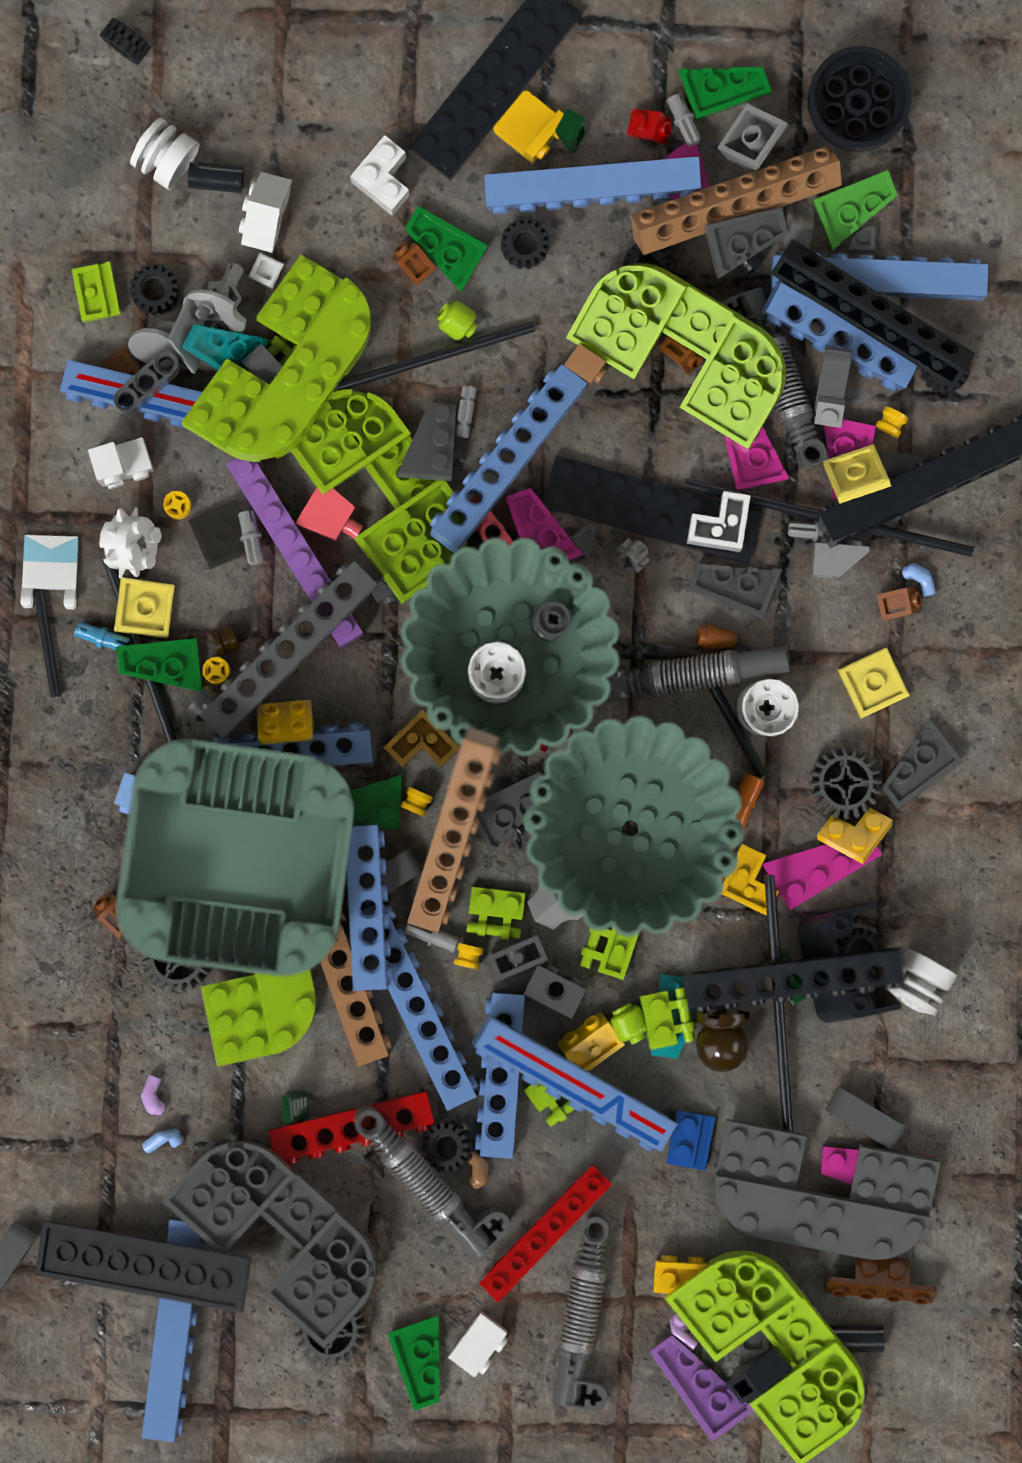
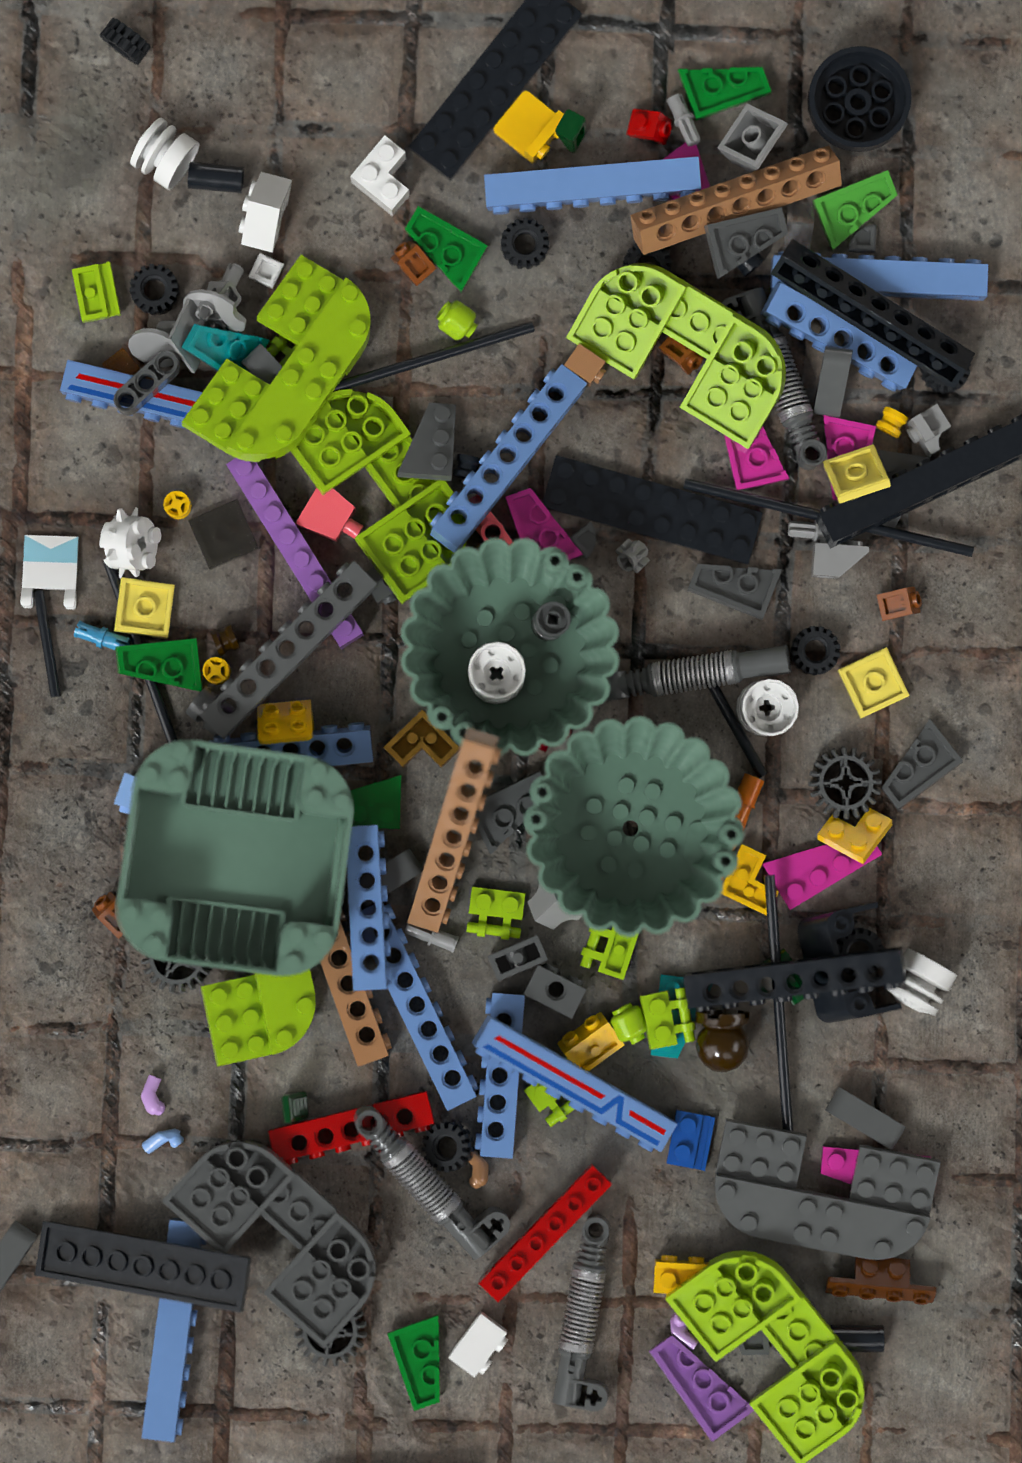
(121, 462): white brick -> none
(250, 537): light grey axle -> none
(416, 802): yellow wheel -> none
(465, 411): light grey axle -> none
(466, 464): none -> black wheel
(468, 956): yellow wheel -> none
(714, 637): dark orange cone -> none
(726, 530): white brick -> none
(757, 1374): black slope -> none
(820, 634): none -> black tyre
(829, 411): light grey plate -> none
(922, 575): light blue arm -> none
(927, 428): none -> light grey brick

